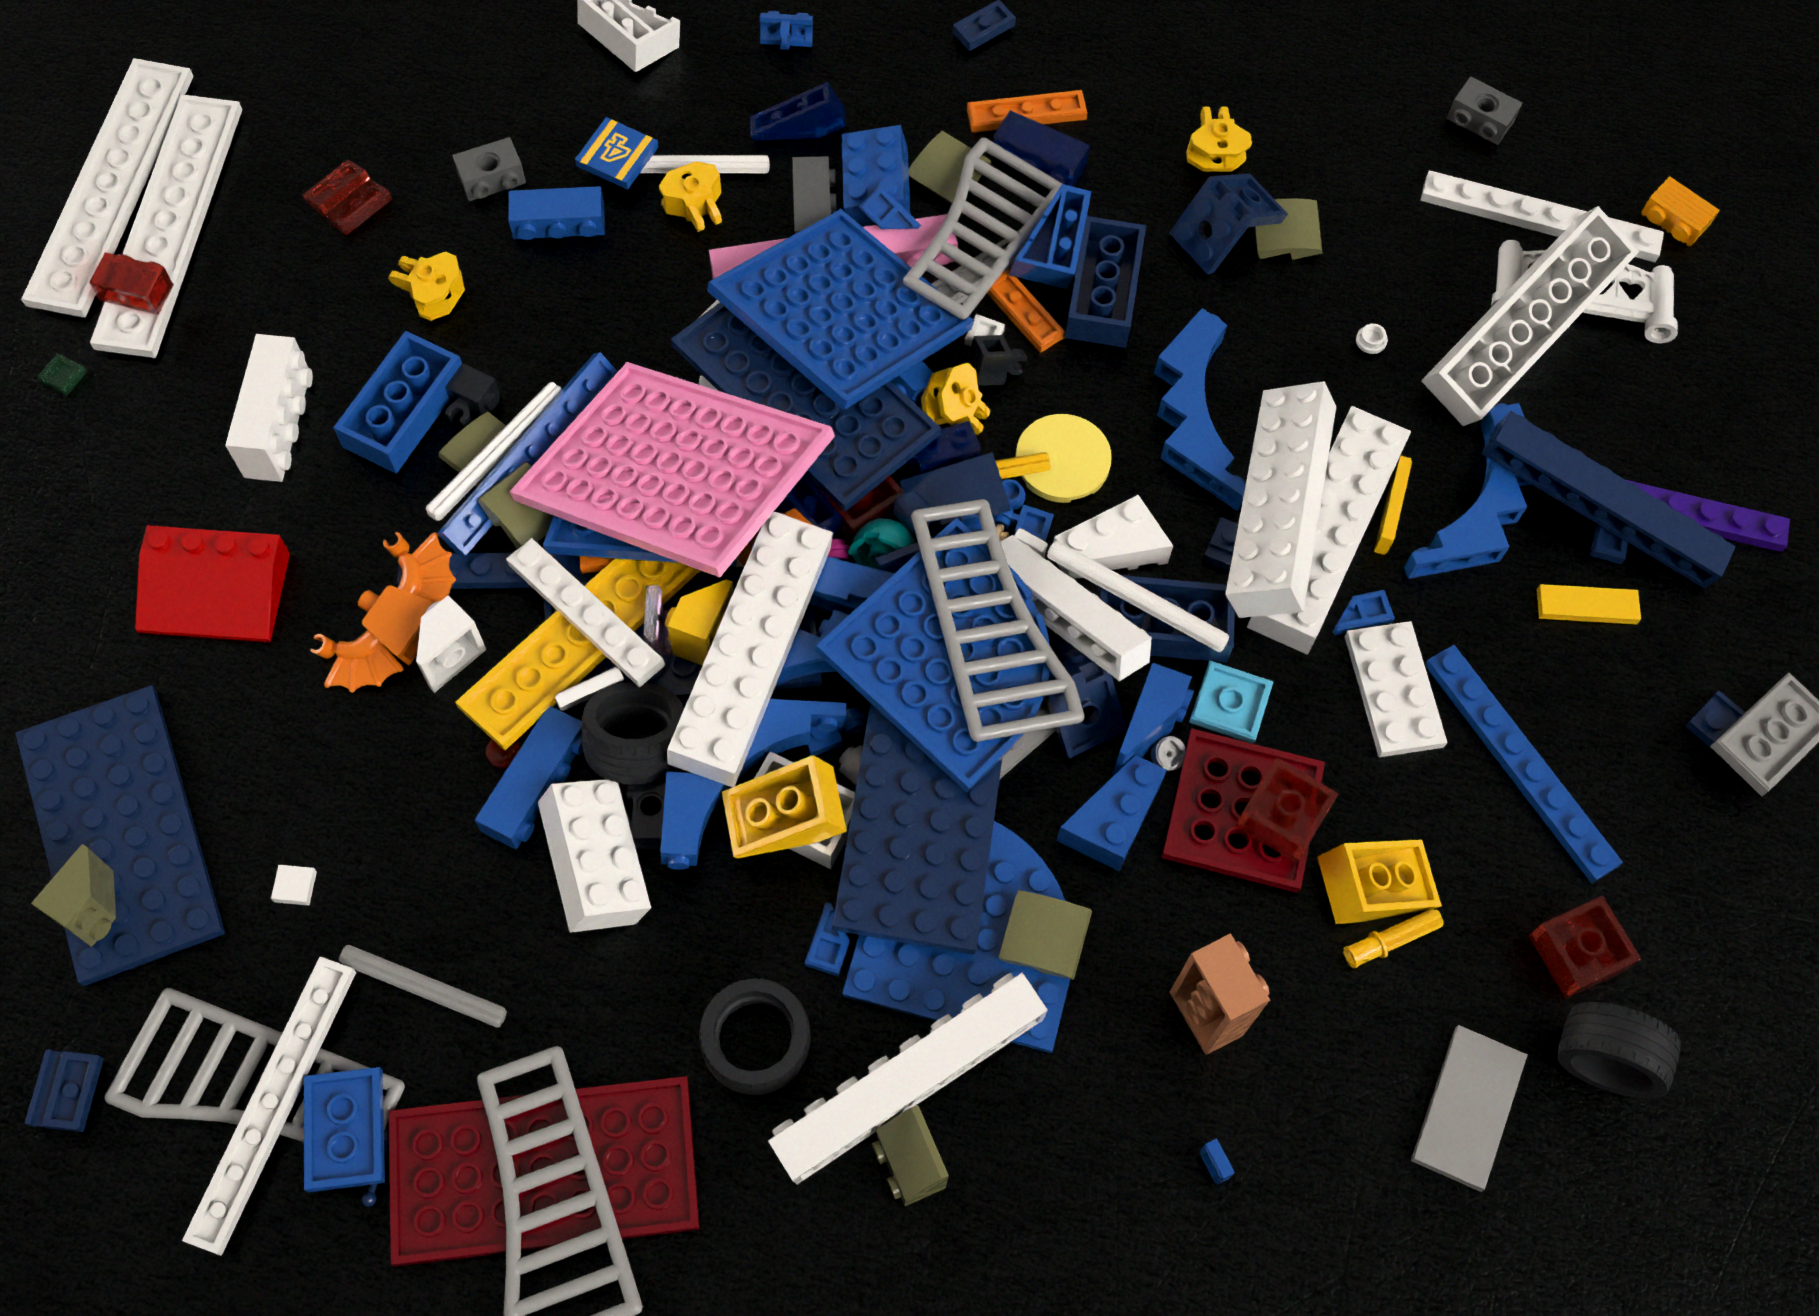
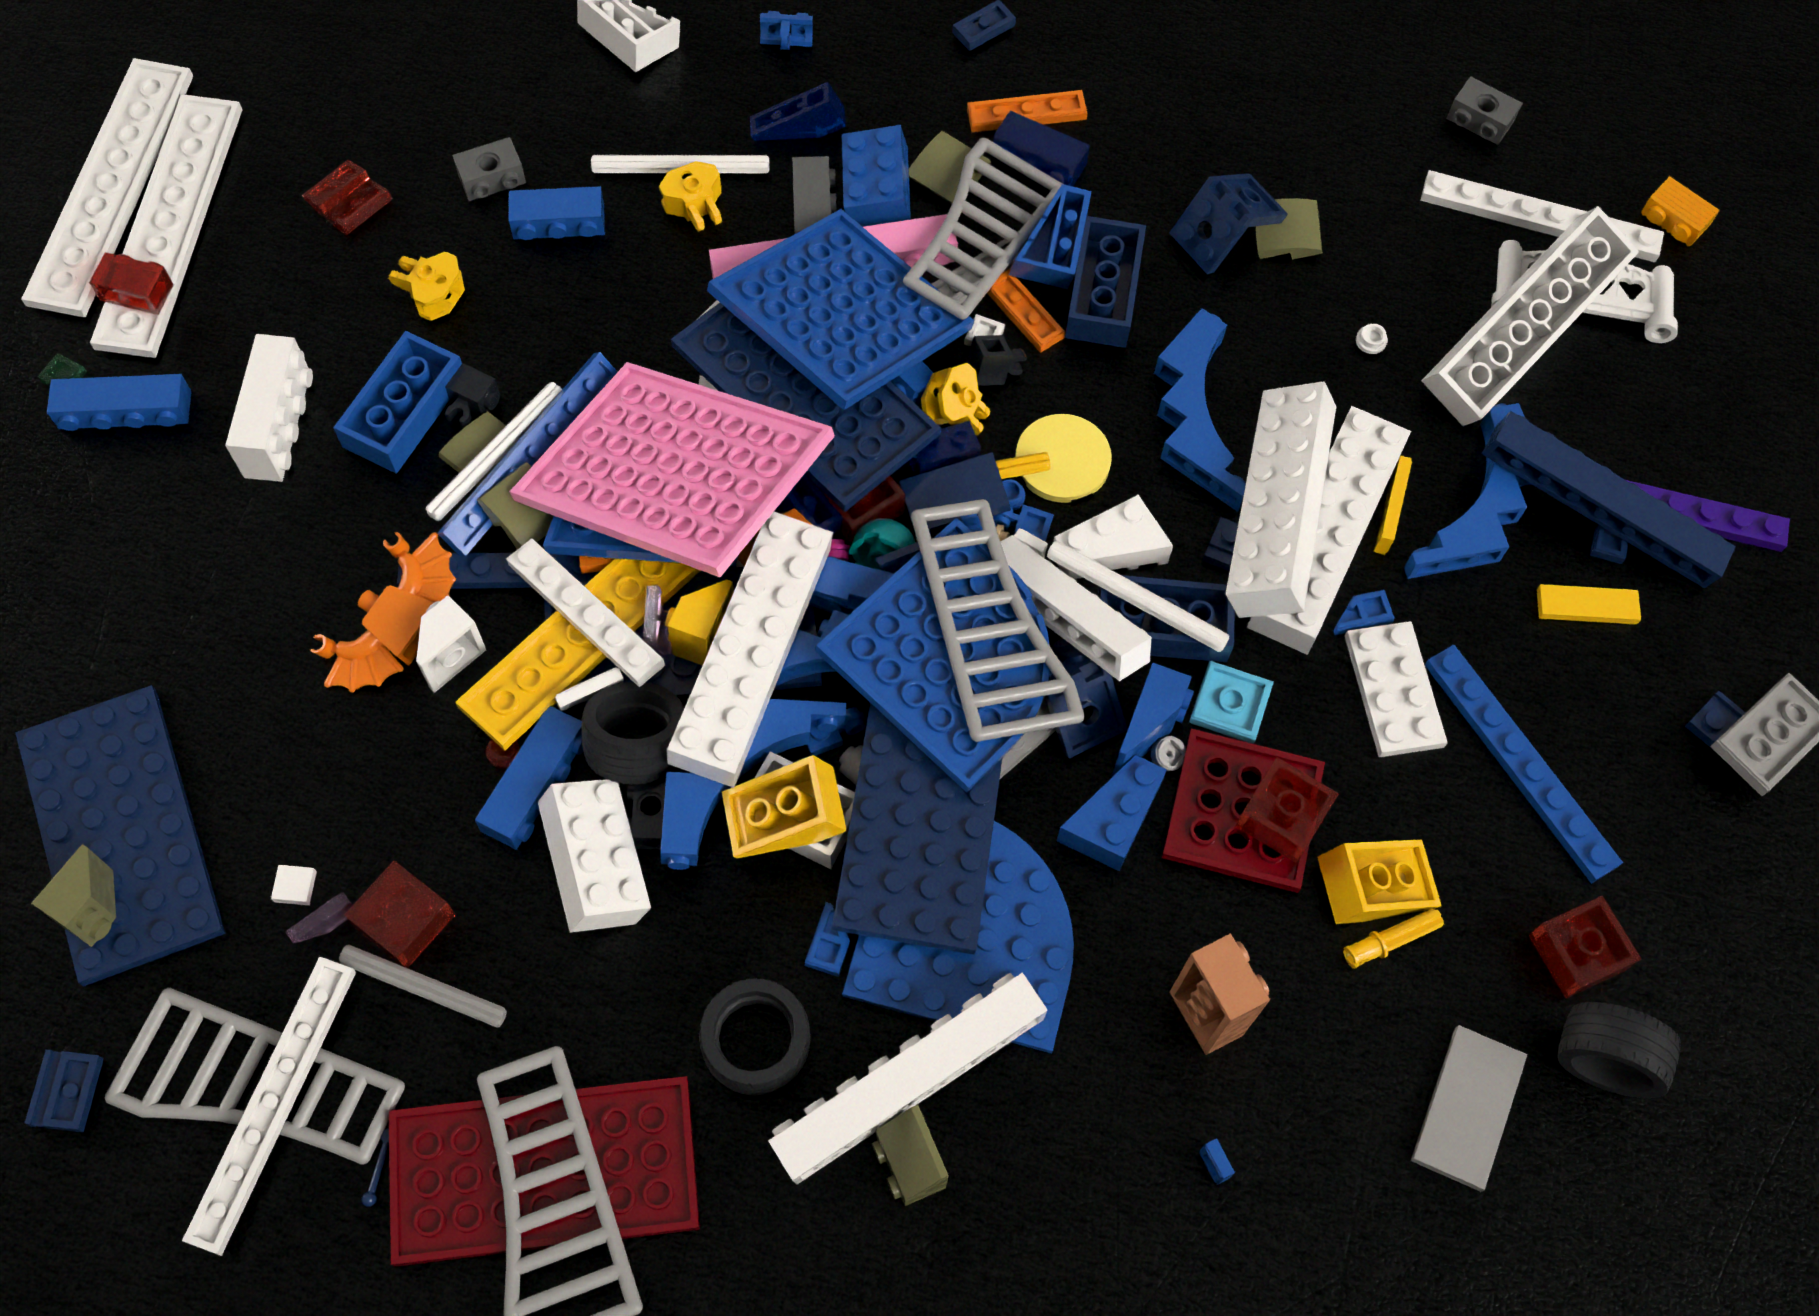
(119, 401): none -> blue brick
(210, 583): red slope -> none
(321, 920): none -> clear purple tile
(343, 1129): blue plate -> none
(400, 914): none -> clear red brick
(616, 153): blue tile -> none
(887, 211): blue tile -> none
(906, 504): dark blue brick -> none
(1045, 934): olive slope -> none
(1218, 140): yellow hinge -> none

